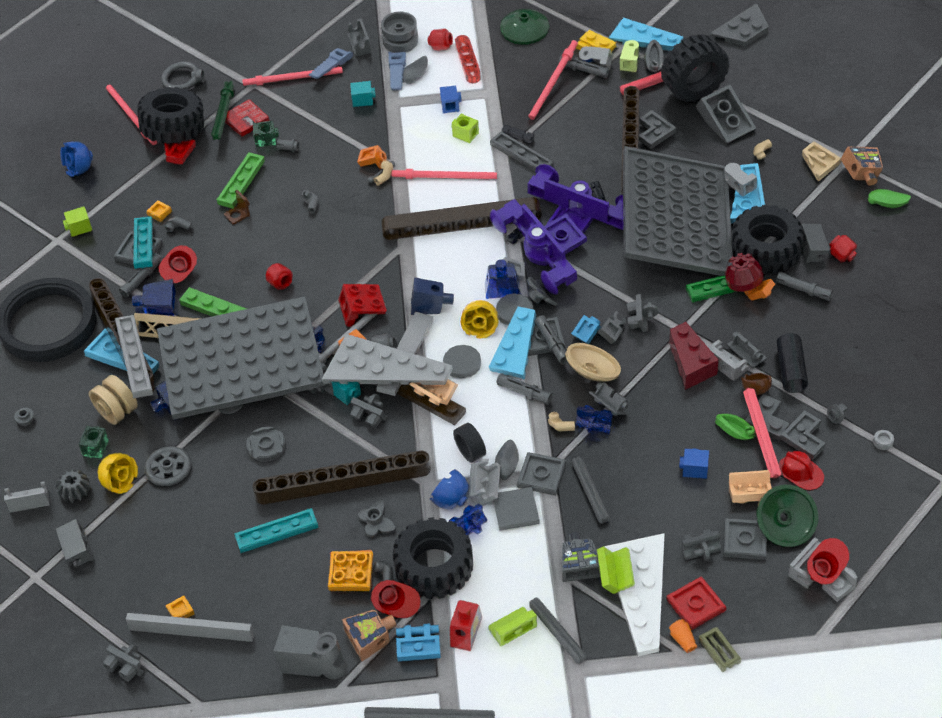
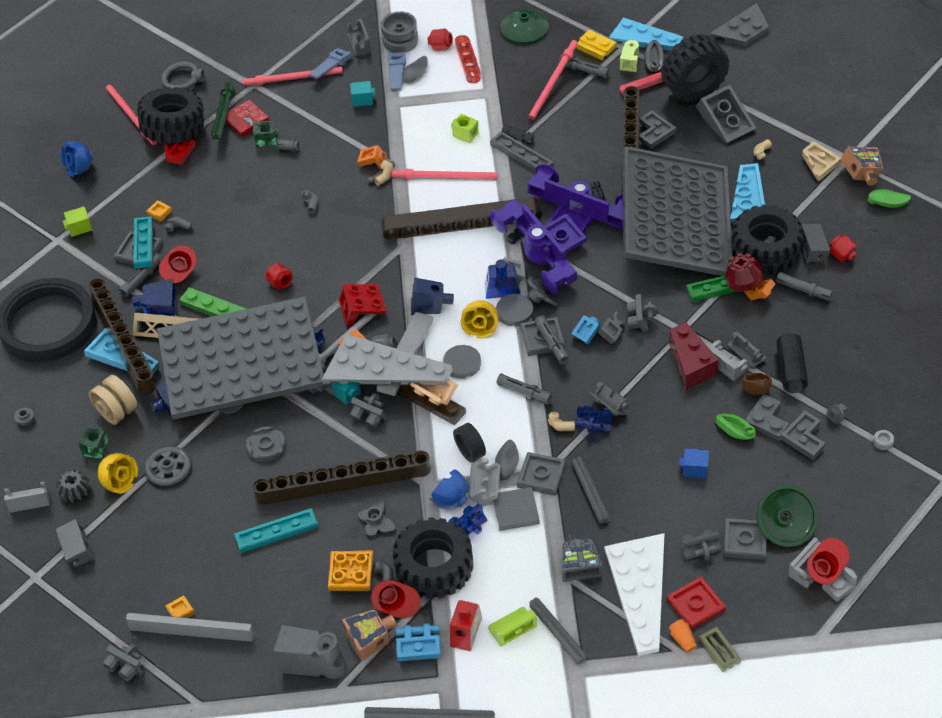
(133, 356): light grey tile -> none
(240, 179): bright green plate -> none
(241, 208): reddish brown bracket -> none
(450, 99): blue brick -> none
(513, 349): medium azure wing -> none
(592, 362): tan dish -> none
(596, 55): light grey leg -> none
(615, 569): lime panel -> none
(739, 179): light grey leg -> none
(748, 485): light nougat bracket -> none
(762, 433): coral axle -> none
(801, 470): red piece -> none

